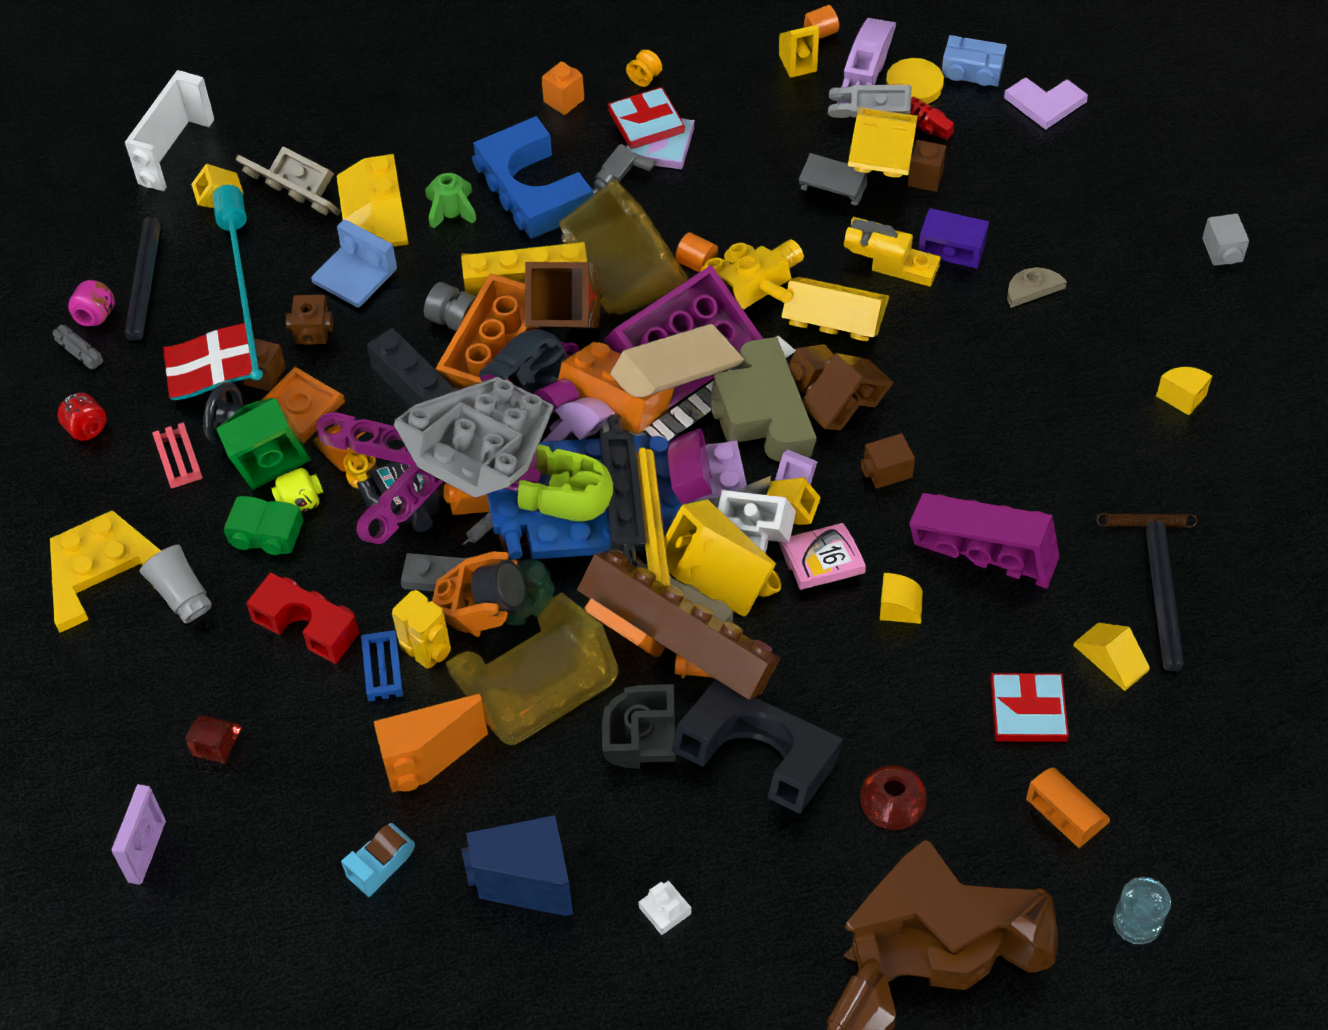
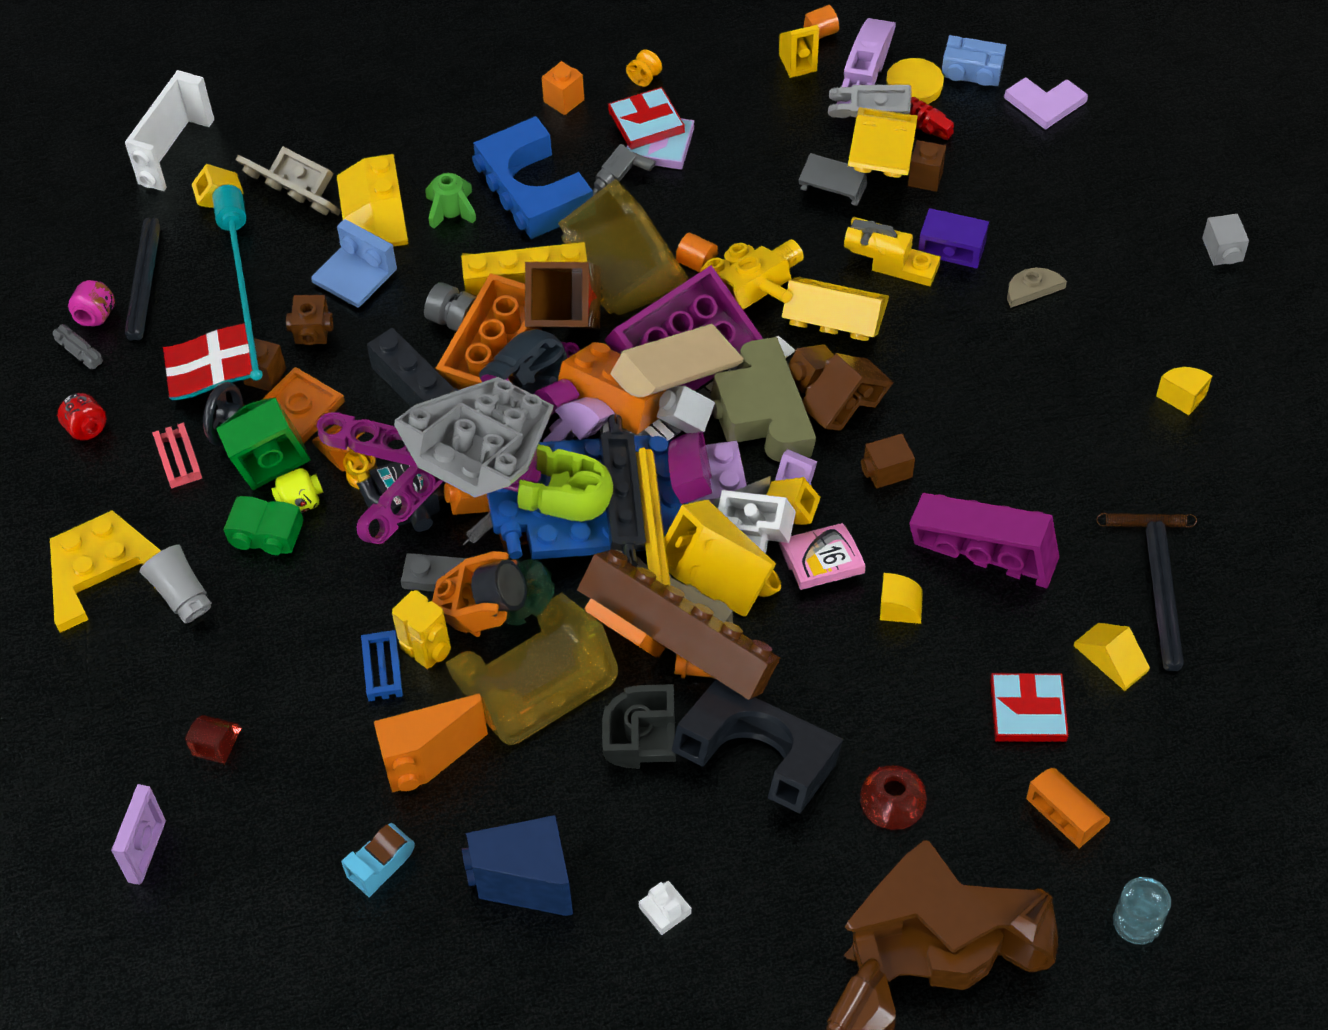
(282, 602): red arch -> none
(685, 409): none -> light grey brick

